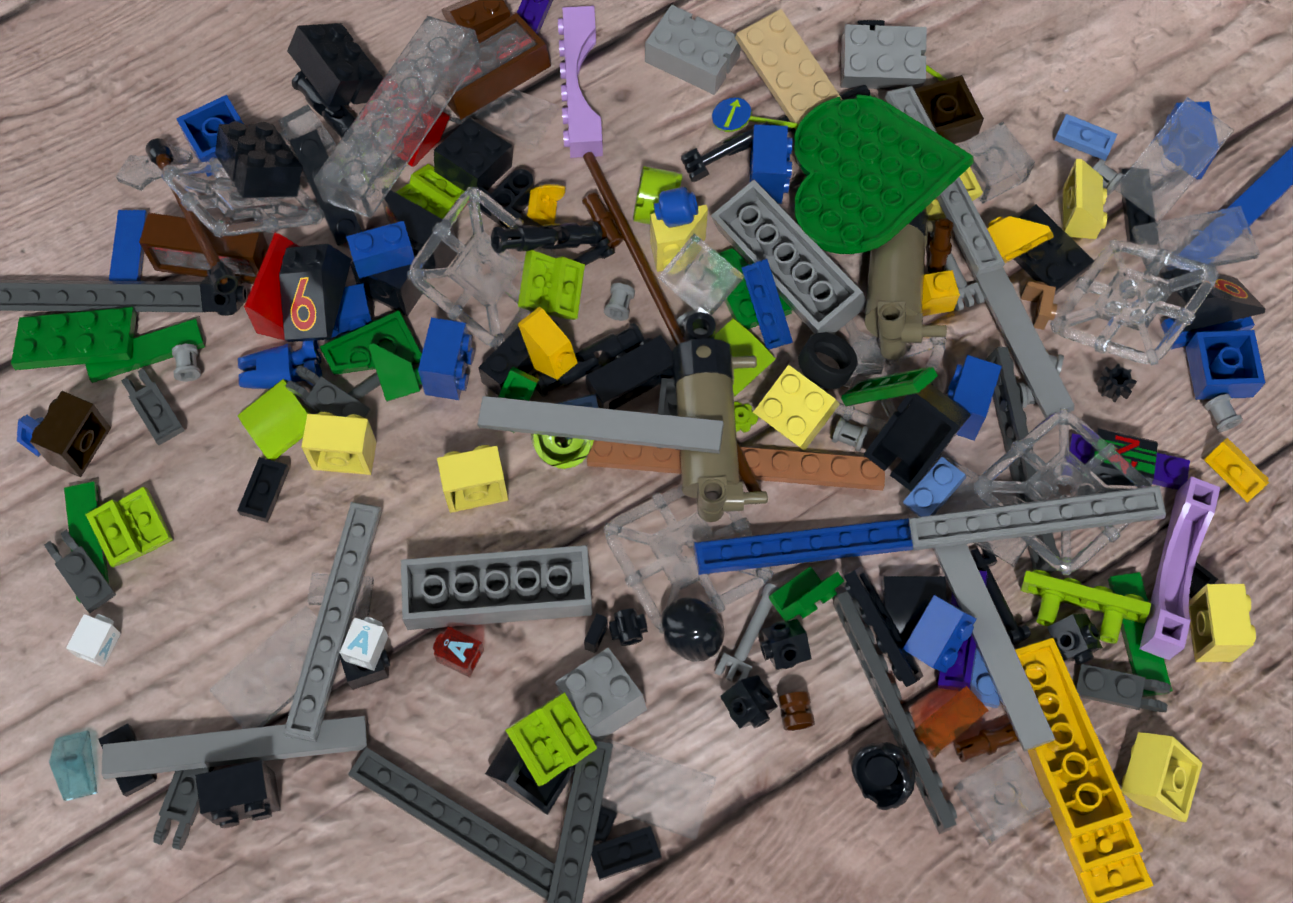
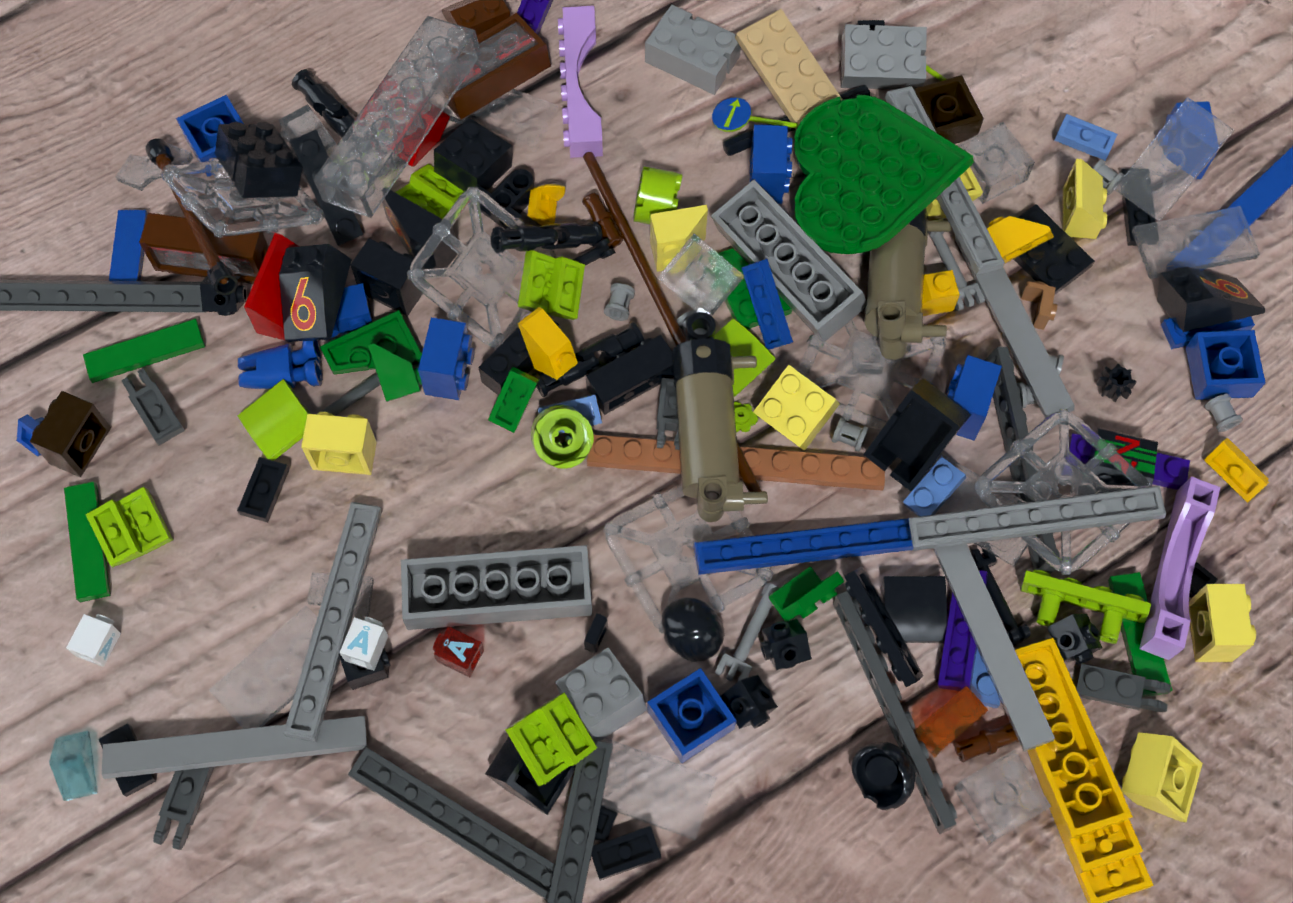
(74, 338): green plate -> none
(81, 574): dark grey hinge -> none
(186, 363): light grey bush -> none
(238, 794): black brick -> none
(326, 396): dark grey hinge -> none
(334, 64): black piece -> none
(380, 249): blue brick -> none
(472, 478): light yellow brick -> none
(601, 424): light grey tile -> none
(628, 627): black gear -> none
(676, 207): blue head -> none
(691, 715): none -> blue brick
(697, 164): black hinge -> none
(796, 707): reddish brown wheel -> none
(821, 373): black tyre -> none
(889, 386): green tile -> none
(940, 246): reddish brown pin -> none
(940, 634): brick -> none
(1138, 315): clear plate -> none

